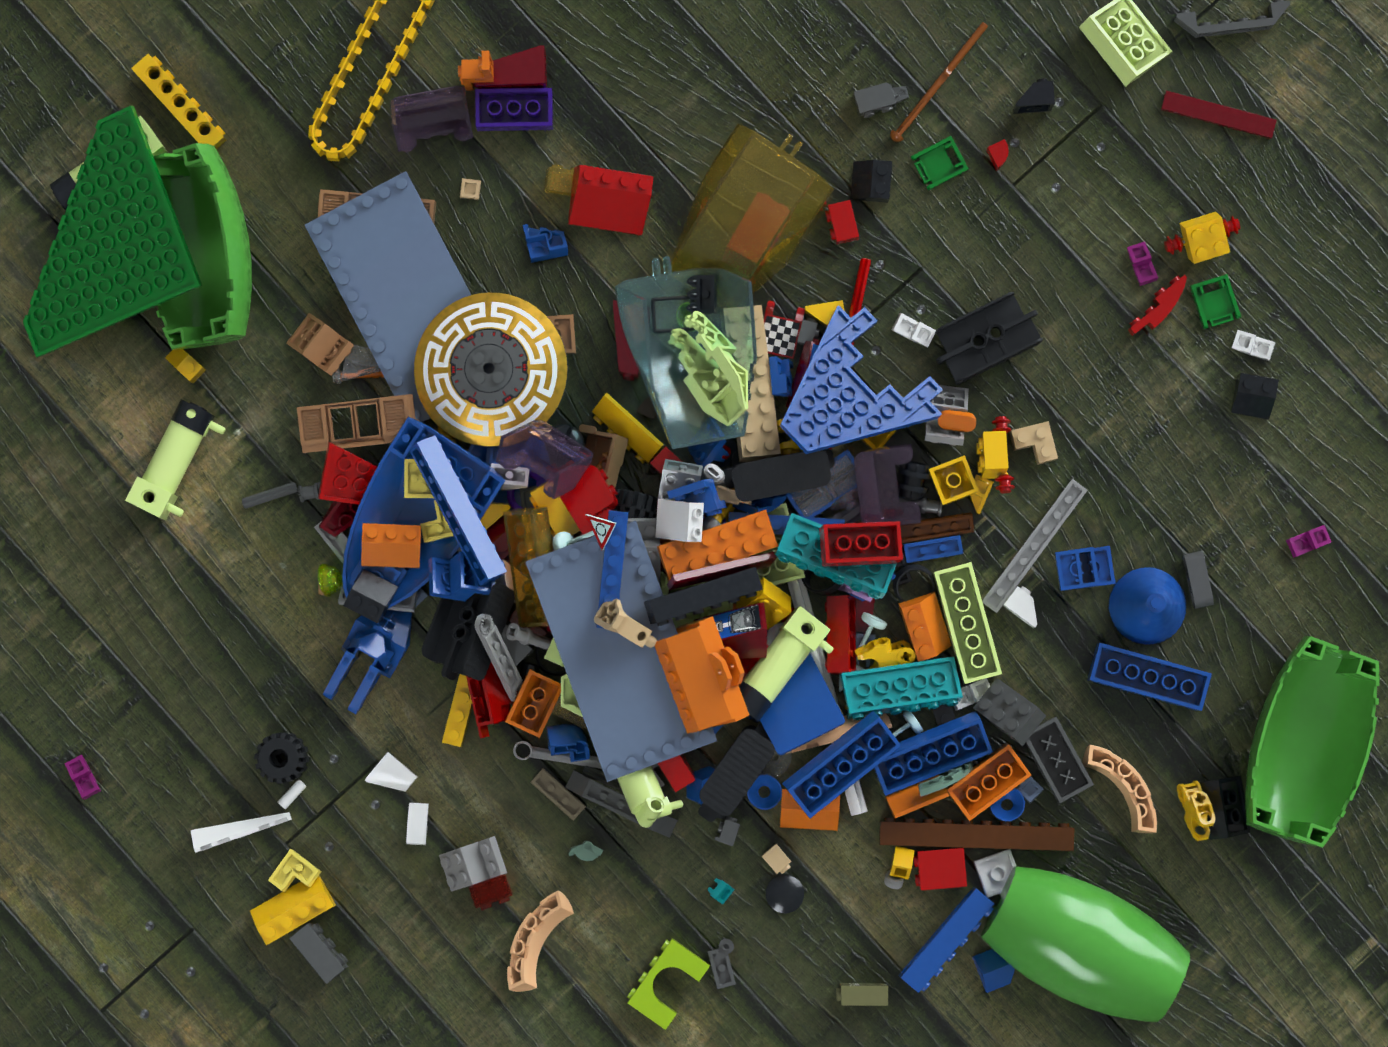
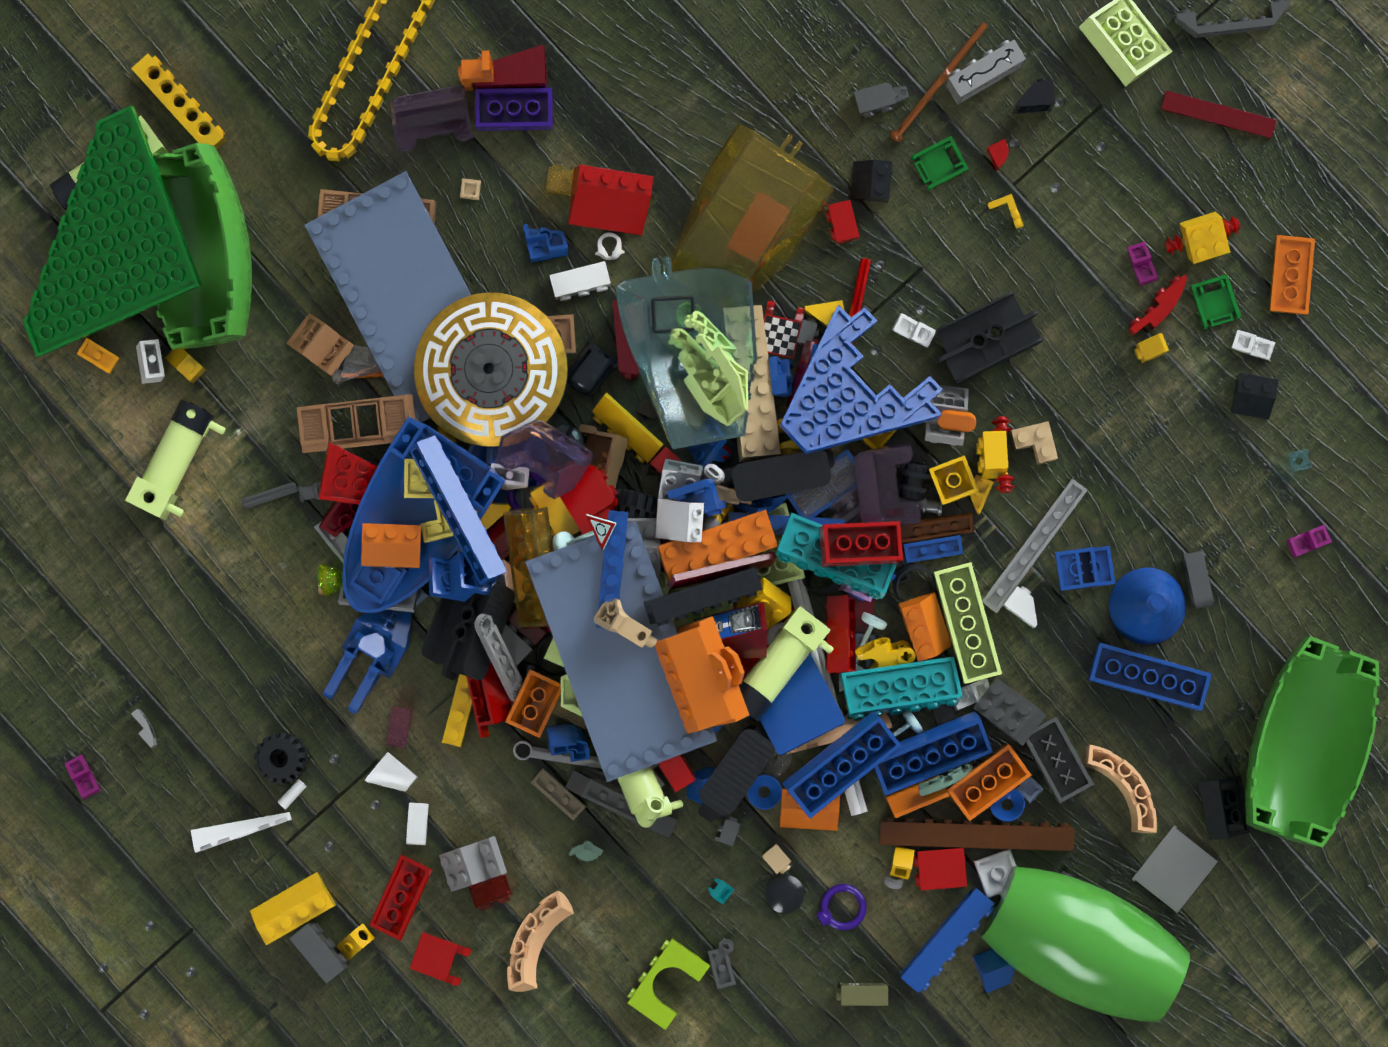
(98, 356): none -> light orange plate
(146, 733): none -> light grey slope
(150, 361): none -> white brick
(294, 866): light yellow plate -> none
(353, 943): none -> yellow bracket
(371, 596): black slope -> none
(399, 727): none -> clear pink slope
(400, 897): none -> red slope
(435, 958): none -> red flag
(526, 636): light grey pin -> none
(580, 281): none -> white brick
(590, 370): none -> black cylinder
(602, 252): none -> white piece
(704, 294): black plate -> none
(825, 916): none -> dark purple piece
(986, 71): none -> light grey brick
(1012, 206): none -> yellow piece
(1151, 348): none -> yellow slope
(1175, 869): none -> light grey piece
(1197, 808): yellow piece -> none
(1292, 275): none -> orange plate
(1303, 454): none -> clear light blue piece

